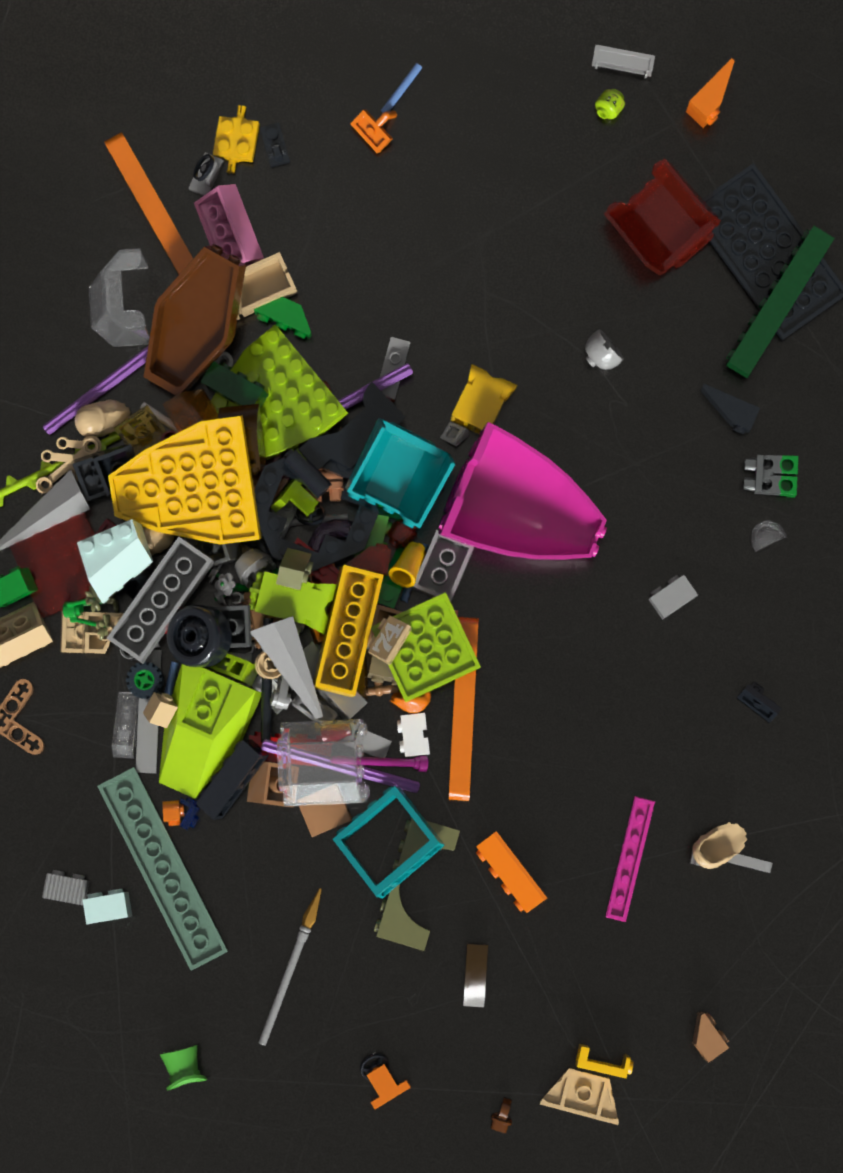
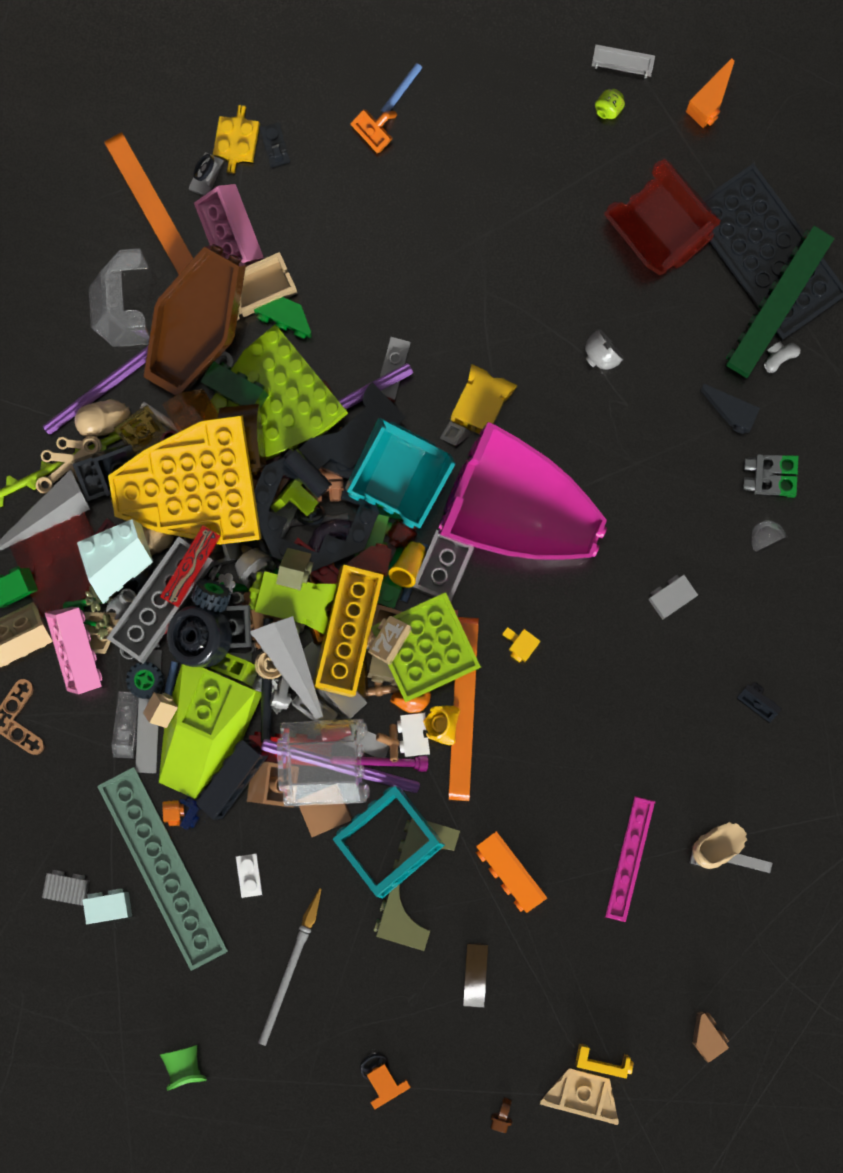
(73, 649): none -> bright pink slope
(121, 602): none -> light grey piece
(190, 566): none -> red tile
(211, 595): none -> black wheel
(249, 875): none -> white plate
(391, 740): none -> medium nougat piece
(442, 724): none -> yellow hair
(522, 645): none -> yellow brick
(779, 354): none -> light grey piece

